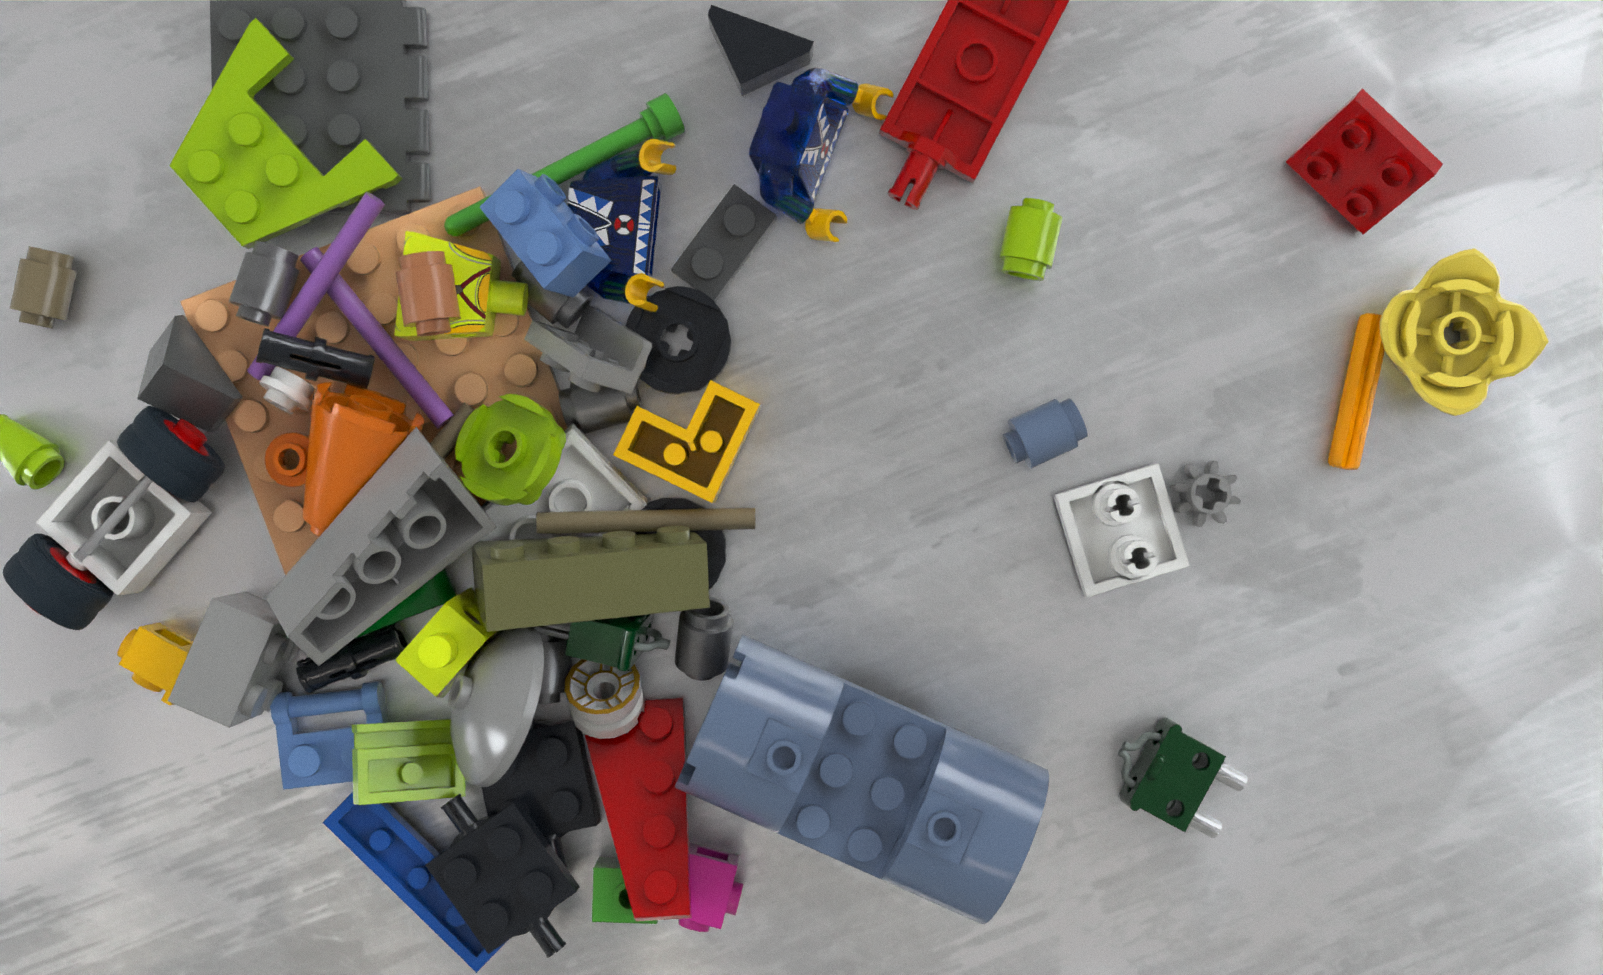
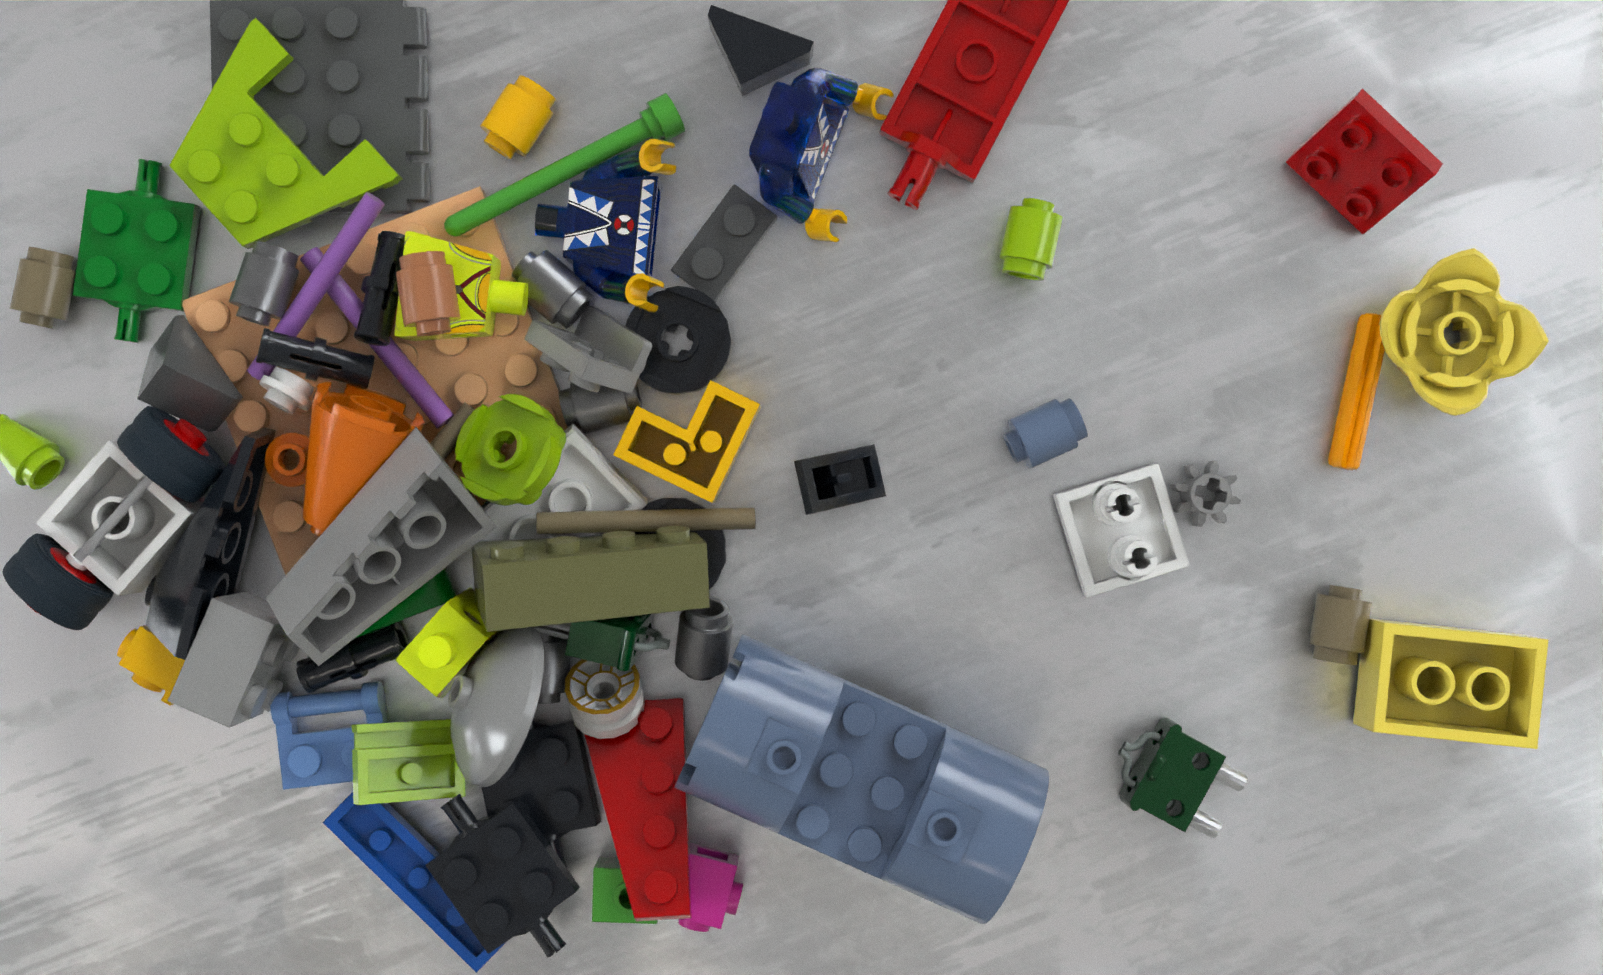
(136, 250): none -> green plate
(211, 550): none -> black wedge
(381, 291): none -> black pin
(518, 117): none -> yellow brick
(546, 233): medium blue brick -> none
(839, 479): none -> black slope
(1340, 625): none -> dark tan brick
(1451, 683): none -> light yellow brick

